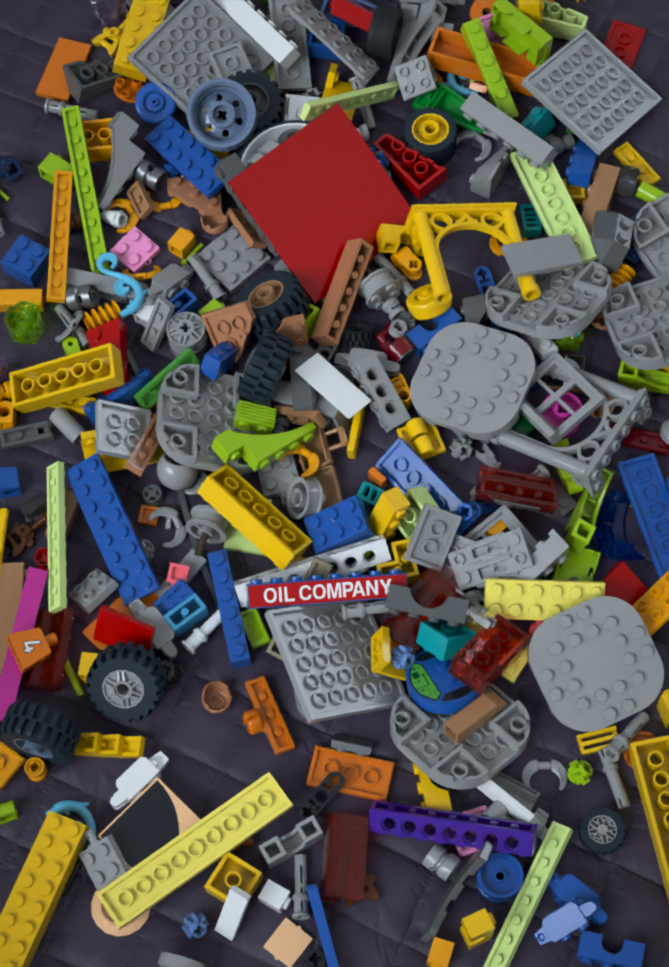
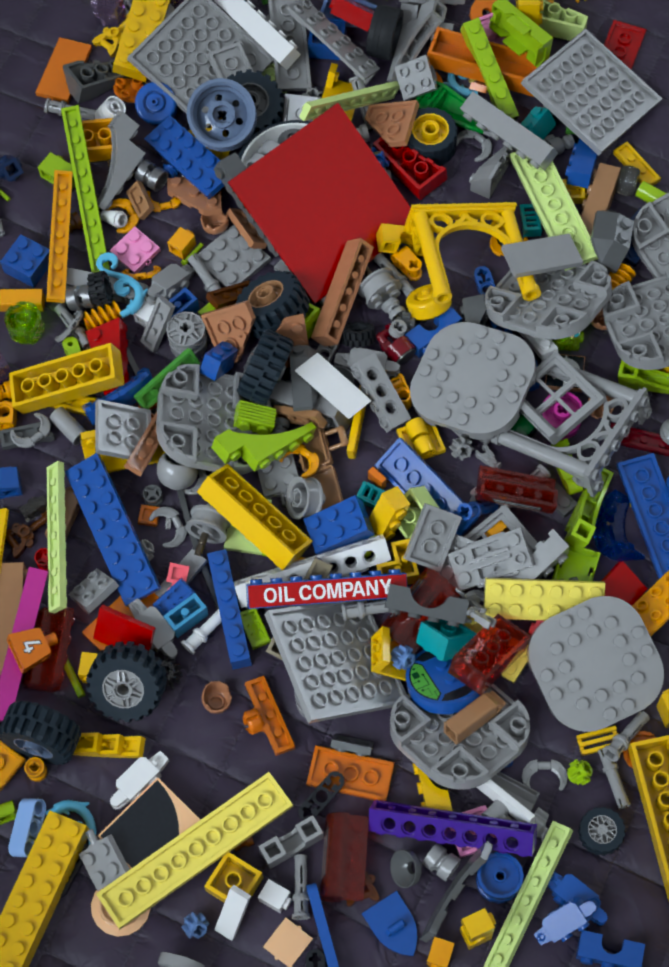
(26, 826): none -> light blue beam
(30, 442): none -> light grey piece
(100, 288): none -> black tyre
(110, 108): none -> white wheel
(226, 296): none -> reddish brown plate
(393, 121): none -> nougat plate
(393, 924): none -> blue shield
(401, 868): none -> dark grey piece

